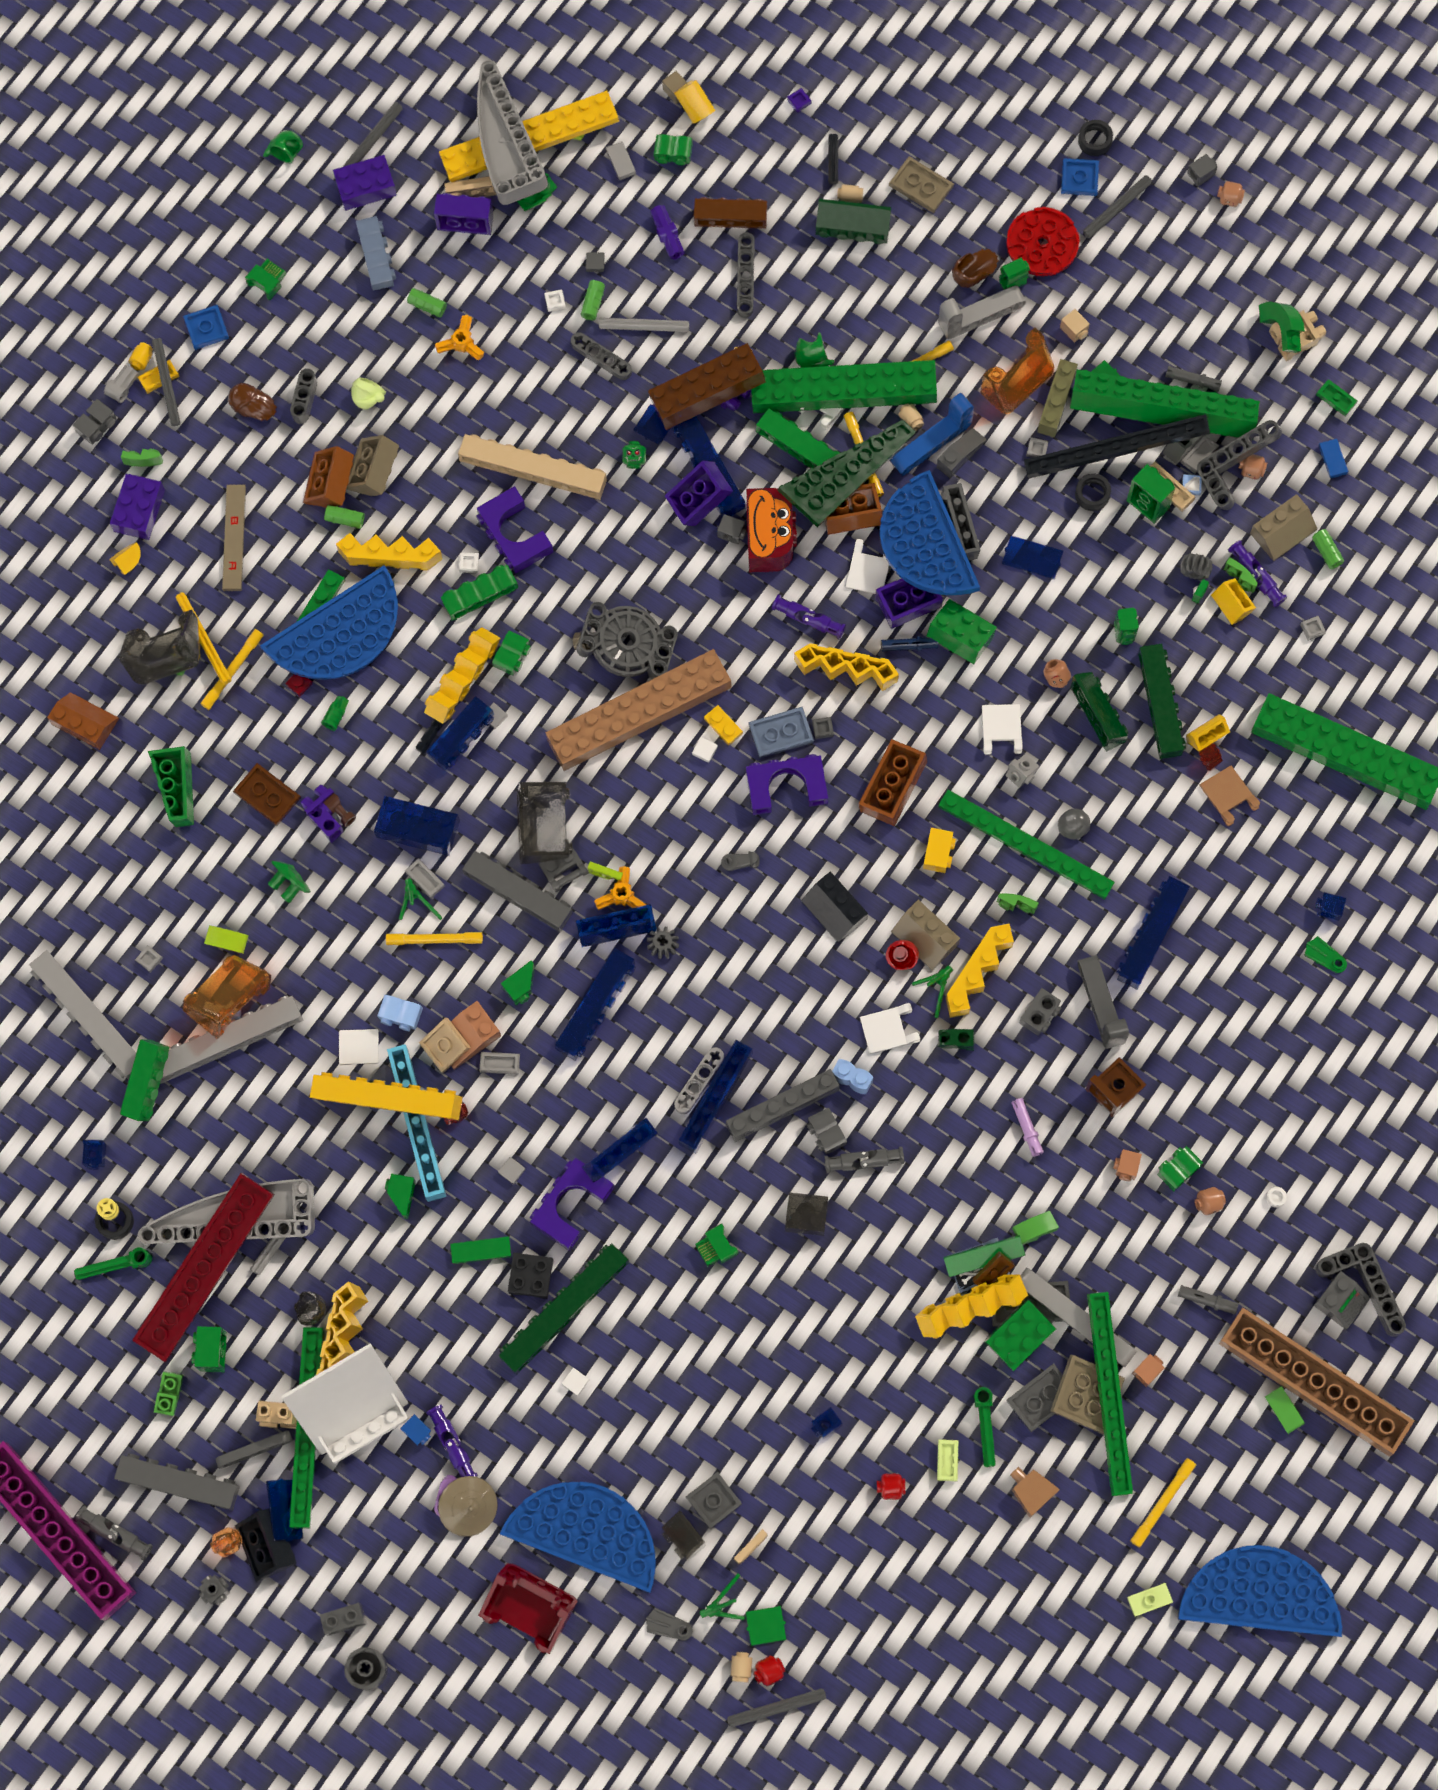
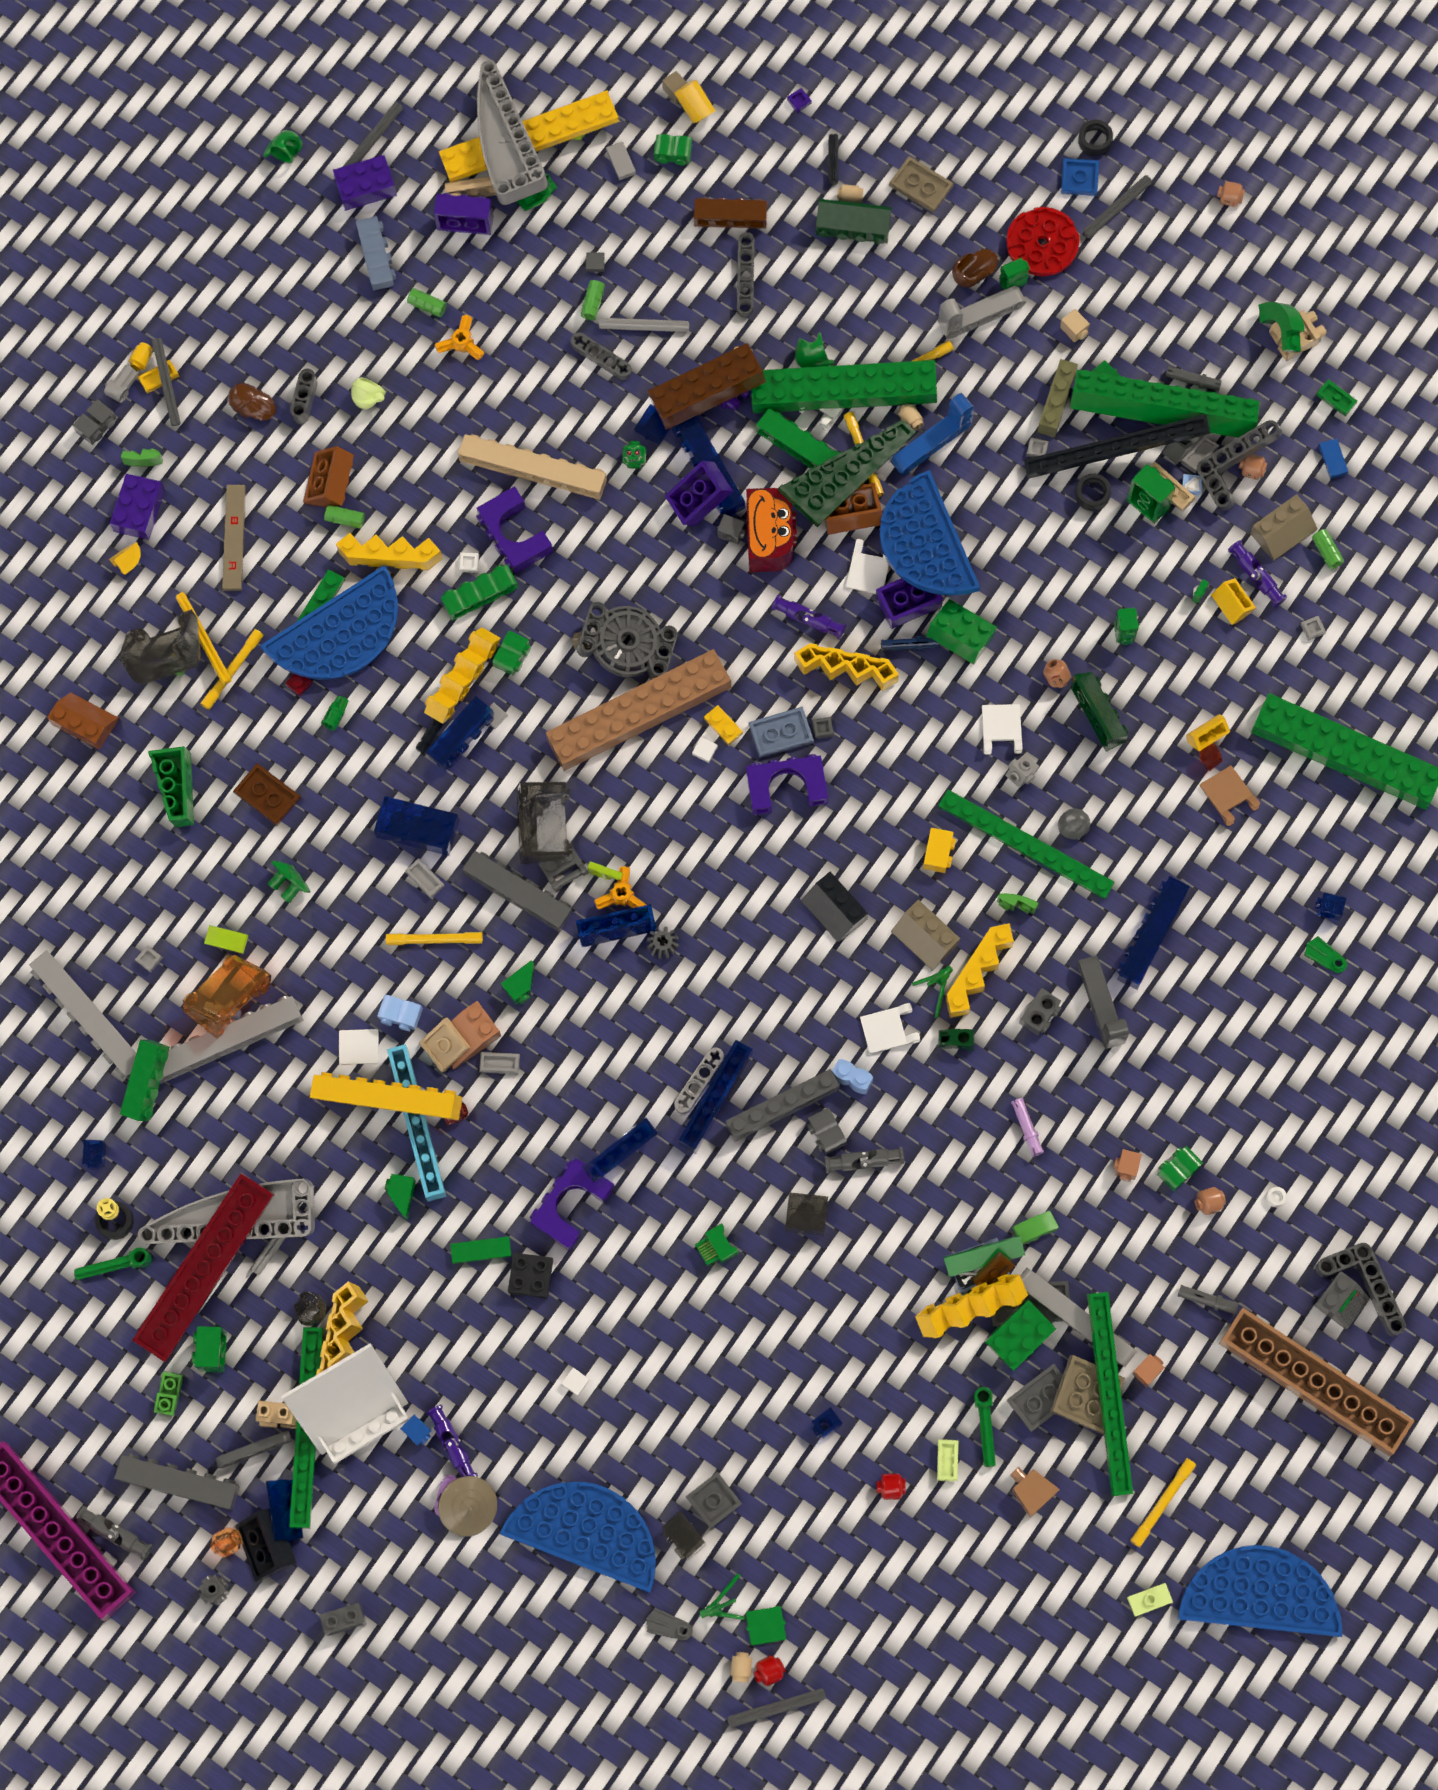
(206, 327): blue tile -> none
(266, 278): green piece -> none
(323, 808): dark purple hips -> none
(354, 1667): dark grey brick -> none
(372, 465): dark tan slope -> none
(411, 894): green plant -> none
(511, 1170): light grey tile -> none
(528, 1605): dark red windscreen -> none
(555, 300): white tile -> none
(563, 1308): dark green brick -> none
(595, 1004): clear blue brick -> none
(667, 232): dark purple piece -> none
(737, 861): dark grey piece -> none
(750, 1547): tan tile -> none
(893, 782): dark orange brick -> none
(902, 955): red hair -> none
(958, 510): dark grey brick -> none
(960, 452): dark grey slope -> none
(1012, 388): clear orange windscreen -> none
(1032, 557): clear blue piece -> none
(1105, 1092): reddish brown bracket -> none
(1161, 701): dark green brick -> none
(1196, 566): dark grey gear -> none
(1202, 169): dark grey brick -> none
(1245, 580): bright green slope -> none
(1284, 1410): bright green slope -> none

